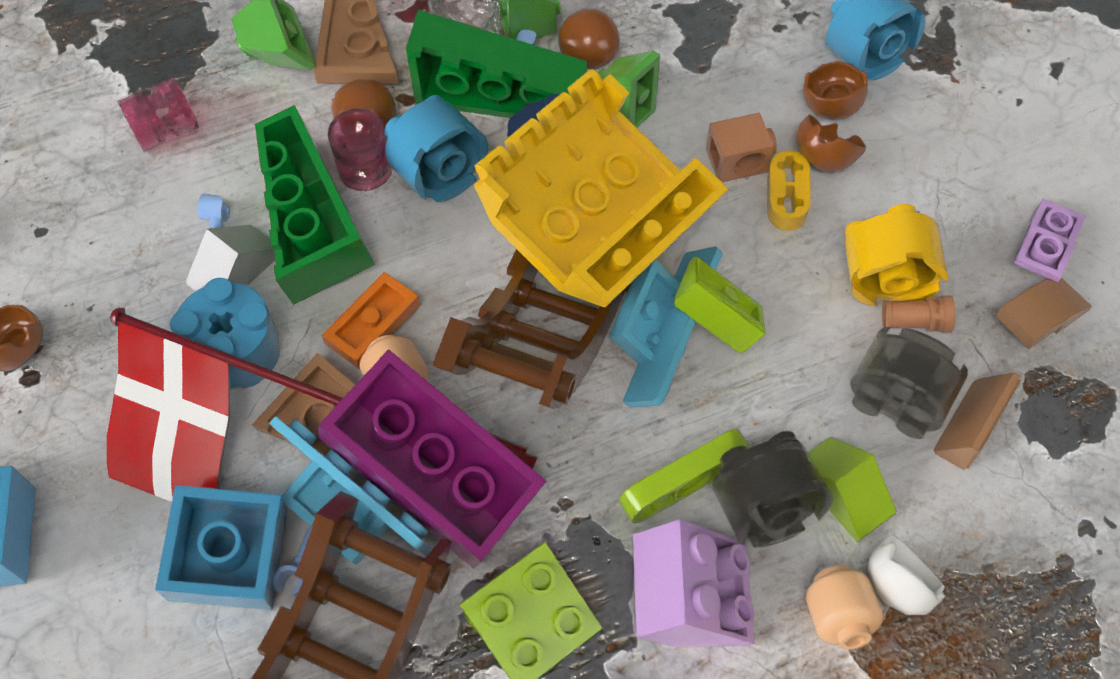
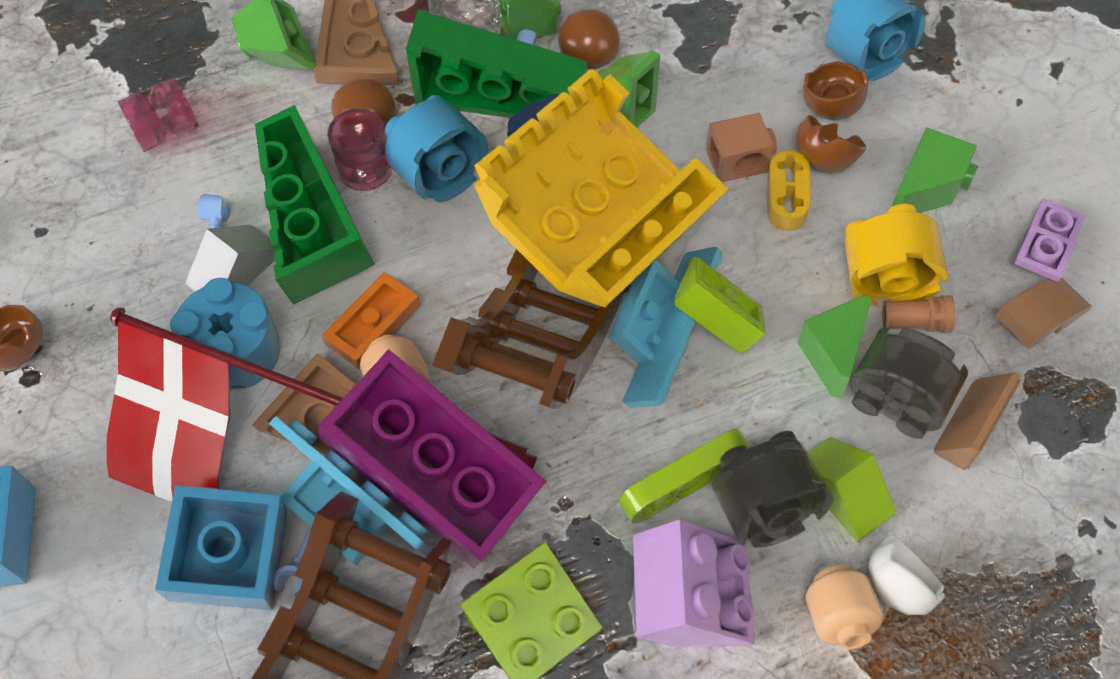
(833, 342): none -> bright green slope
(937, 171): none -> bright green slope

